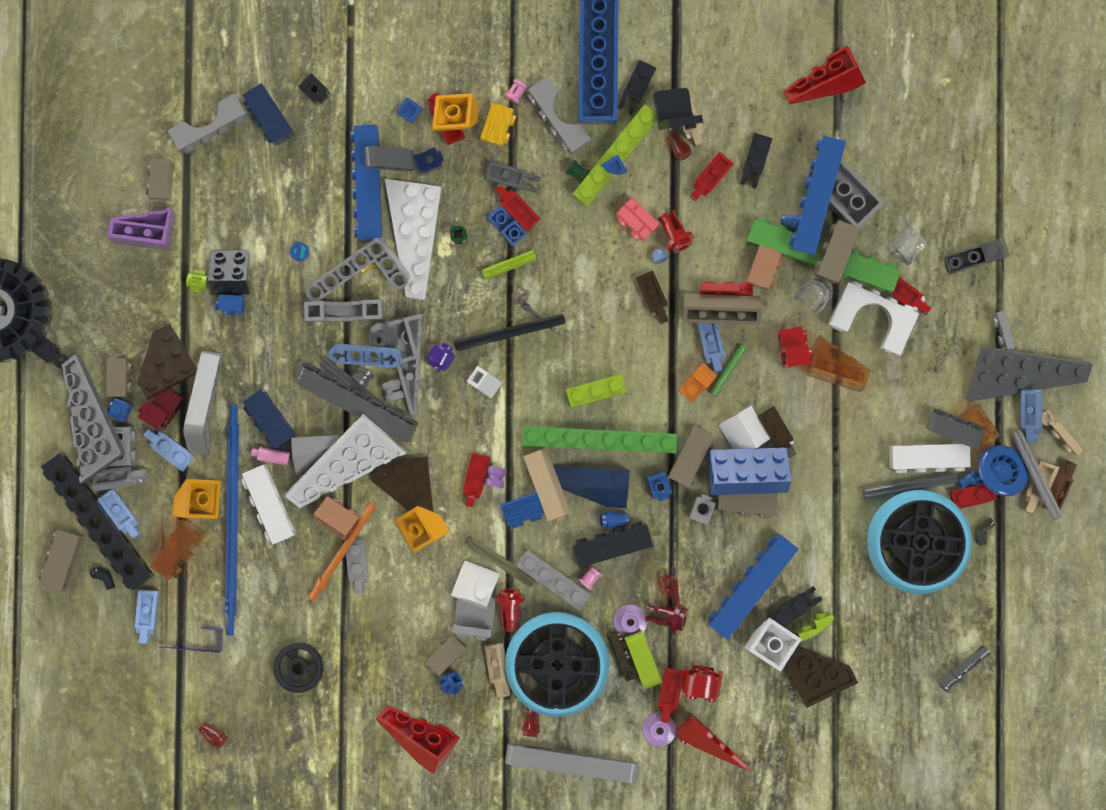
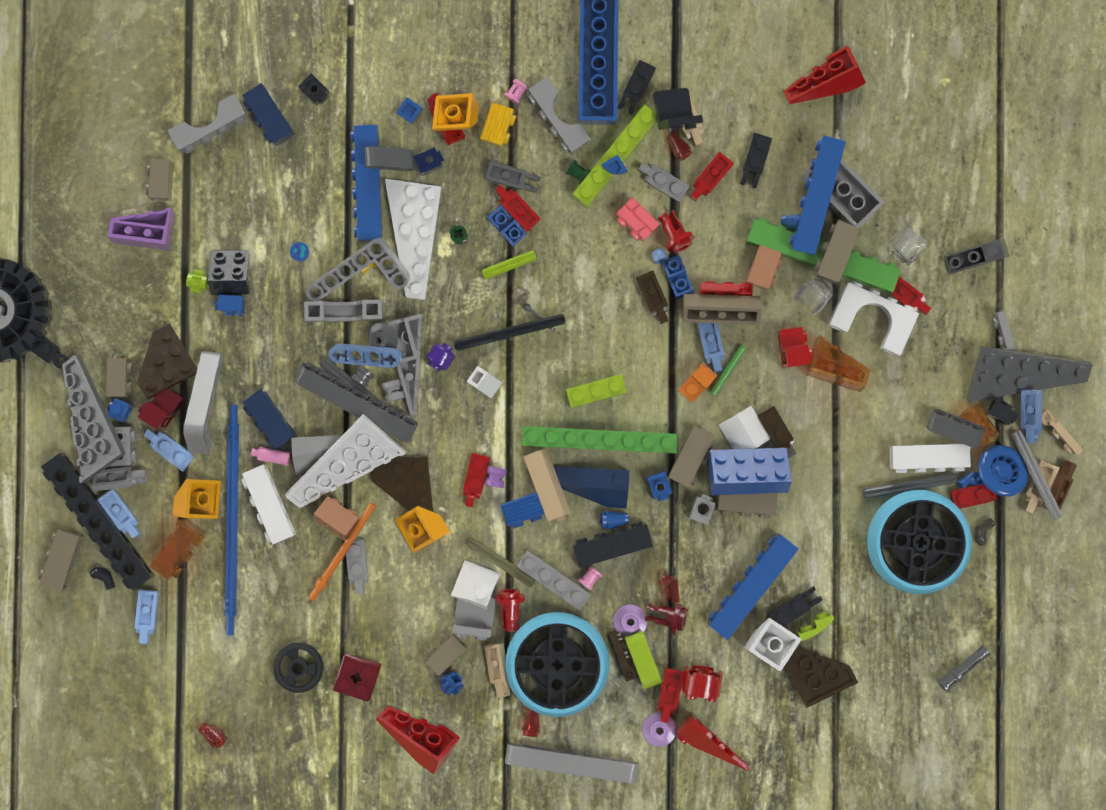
(203, 650): piece -> none
(367, 670): none -> dark red brick
(664, 182): none -> light grey hinge
(677, 277): none -> blue slope
(1001, 412): none -> black brick

